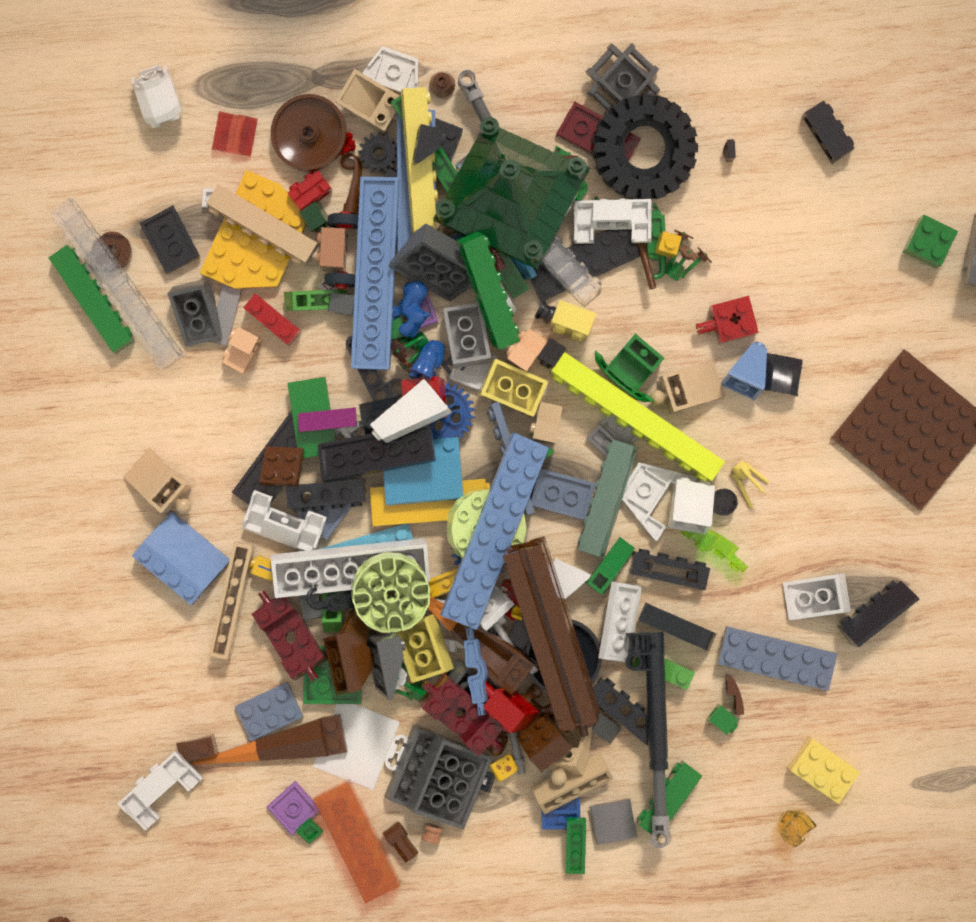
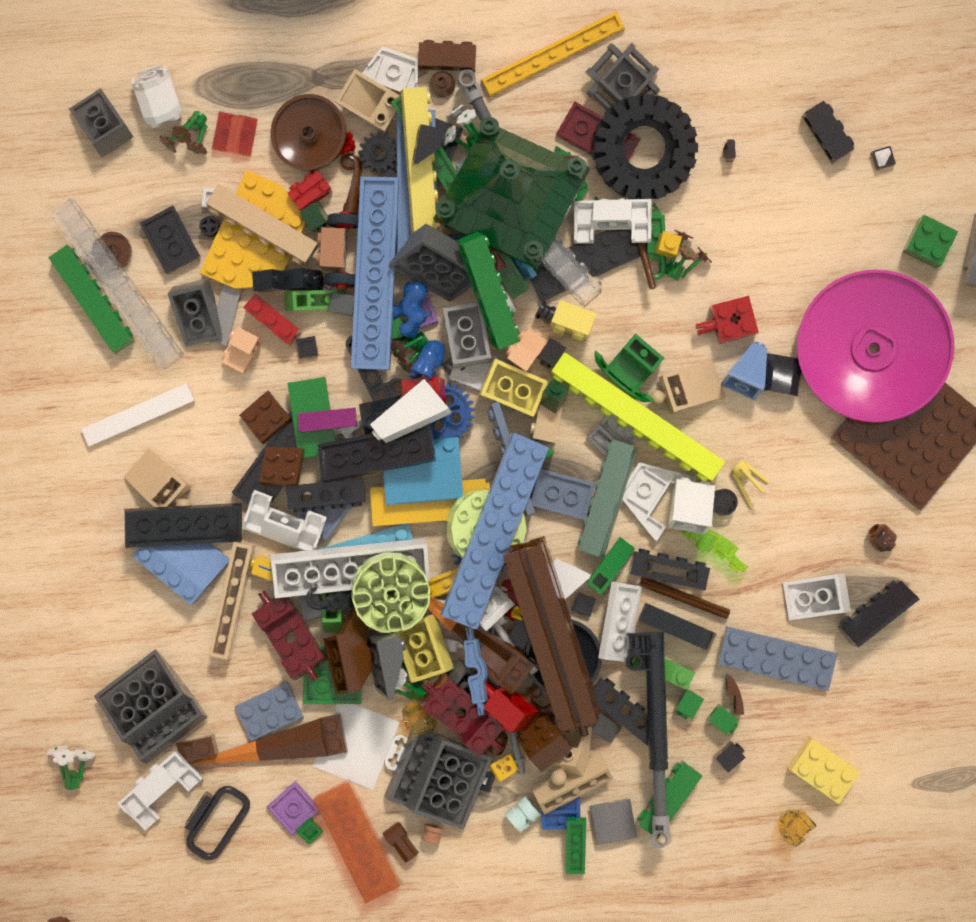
(63, 757): none -> plant
(101, 123): none -> dark grey slope
(138, 415): none -> white tile
(150, 707): none -> dark grey slope
(182, 525): none -> black plate
(195, 122): none -> plant
(203, 811): none -> black bar
(209, 223): none -> black wheel
(265, 417): none -> reddish brown plate
(291, 279): none -> black arch
(307, 347): none -> black tile
(418, 719): none -> clear yellow piece
(447, 56): none -> reddish brown brick
(465, 119): none -> plant
(523, 814): none -> light aqua wheel
(552, 54): none -> yellow tile
(554, 396): none -> dark green brick
(583, 604): none -> black tile
(684, 597): none -> reddish brown axle
(688, 704): none -> green brick
(730, 756): none -> black brick
(882, 537): none -> reddish brown head
(883, 158): none -> tile
(884, 311): none -> dark pink dish

